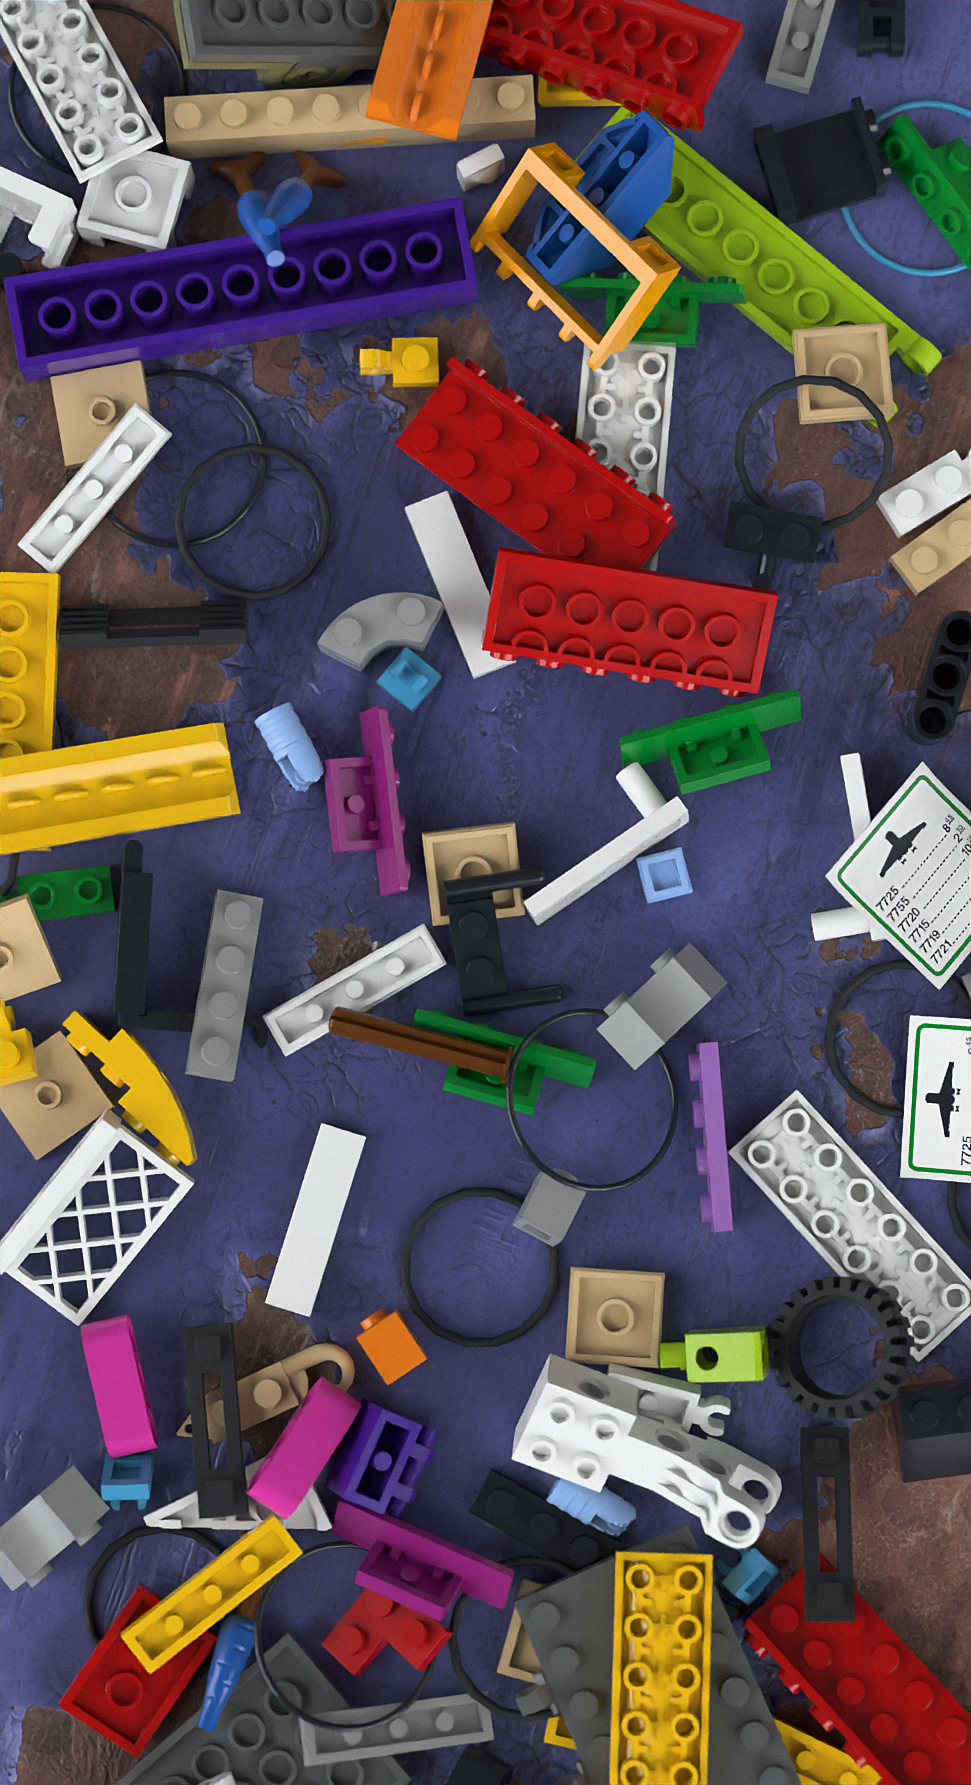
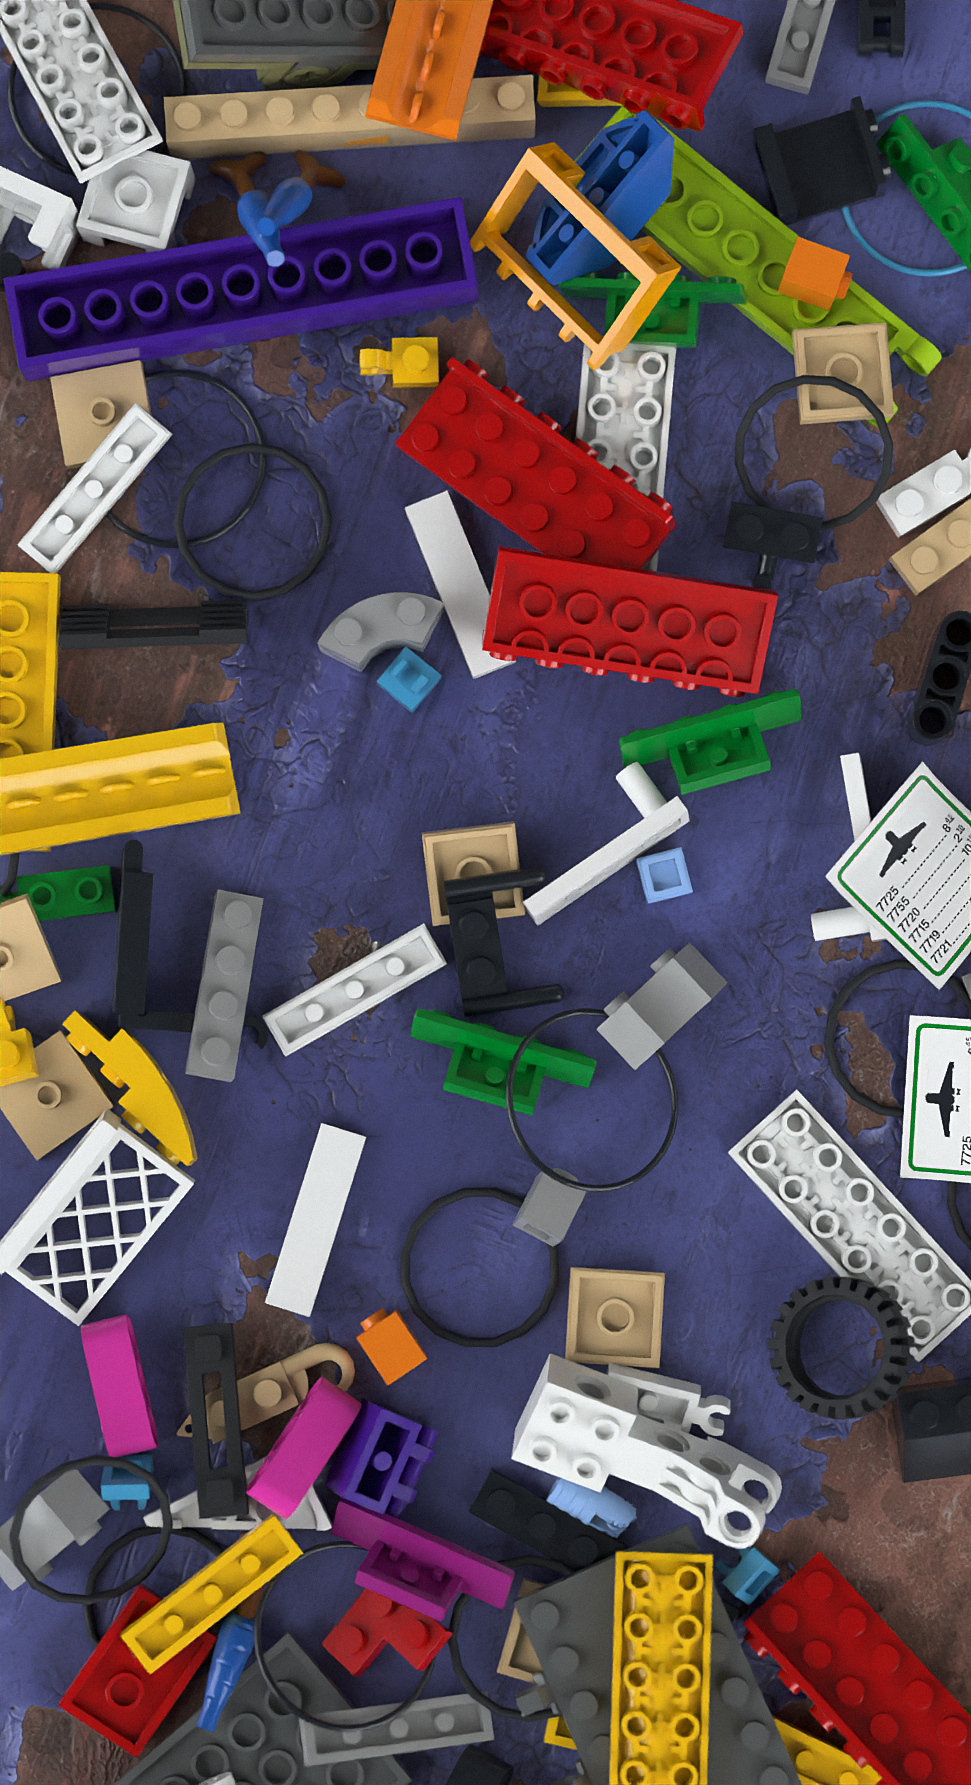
(54, 1474): none -> black piece
(291, 746): light blue hinge -> none
(365, 802): magenta bracket -> none
(421, 1042): reddish brown axle -> none
(481, 167): white tile -> none
(711, 1158): medium lavender plate -> none
(740, 1351): lime torso -> none
(815, 274): none -> orange brick
(827, 1594): black container -> none

